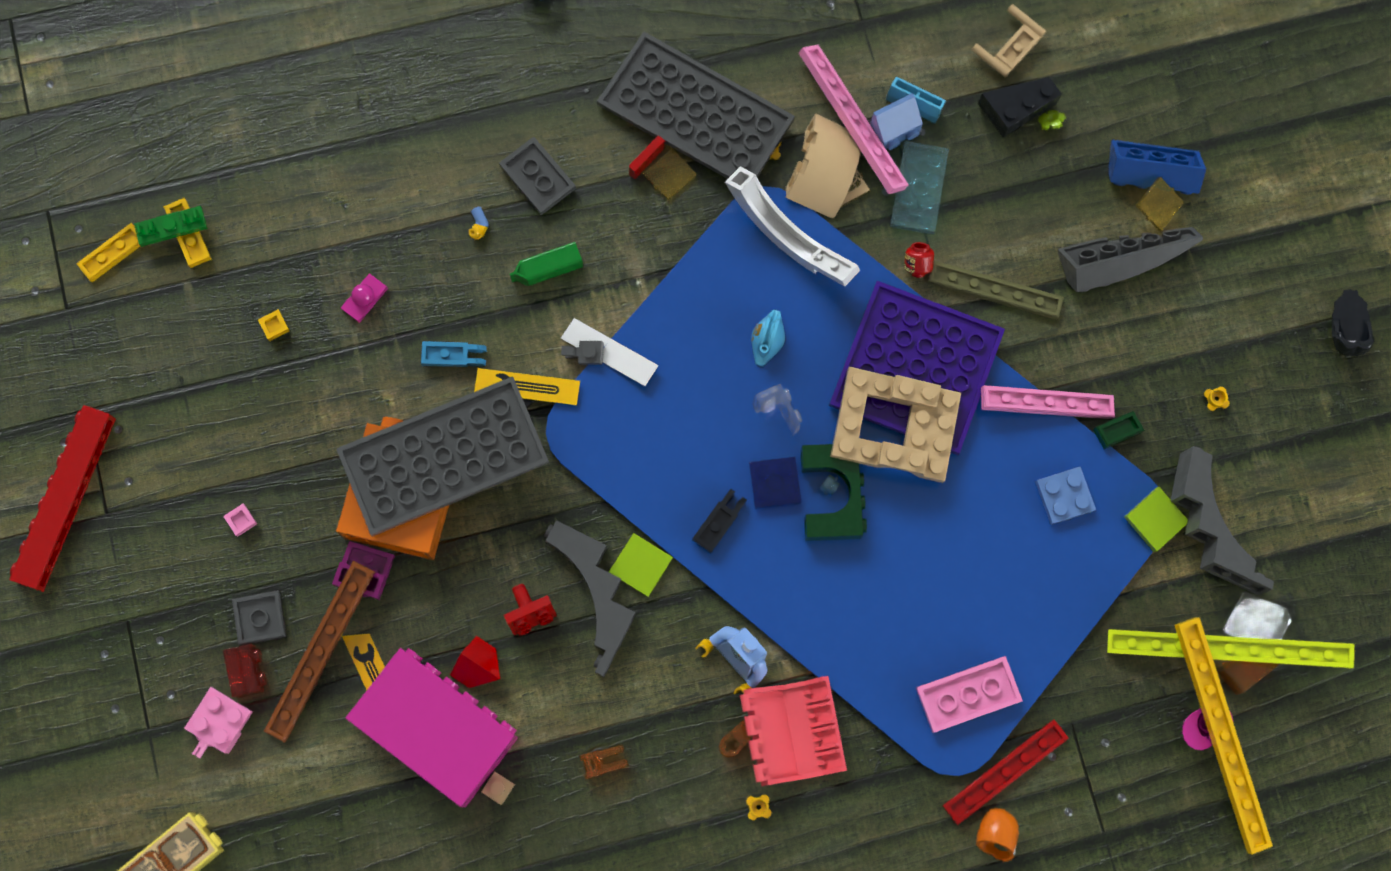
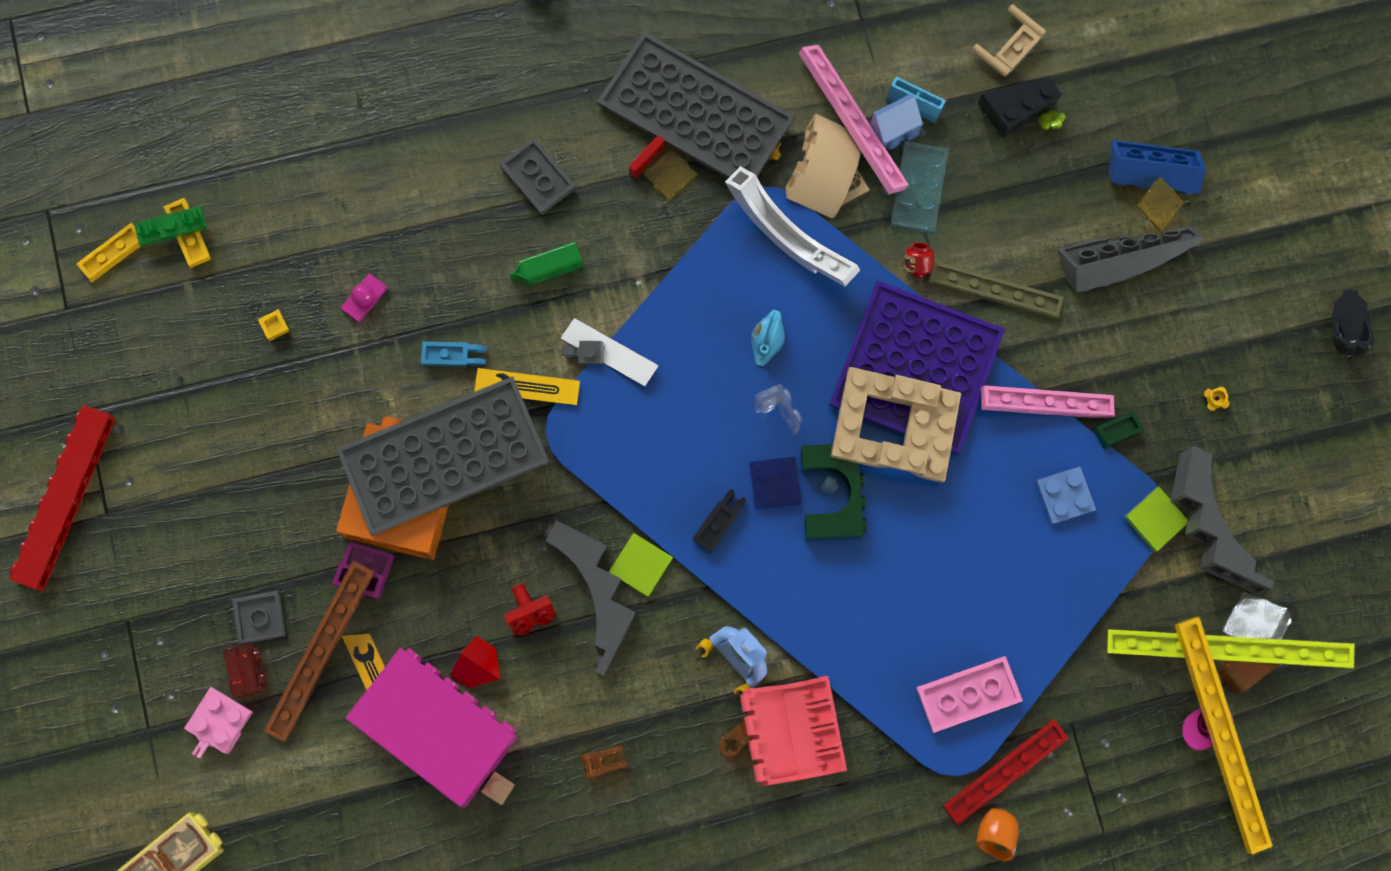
(240, 520): bright pink plate -> none
(481, 224): arm -> none
(754, 813): yellow plate -> none

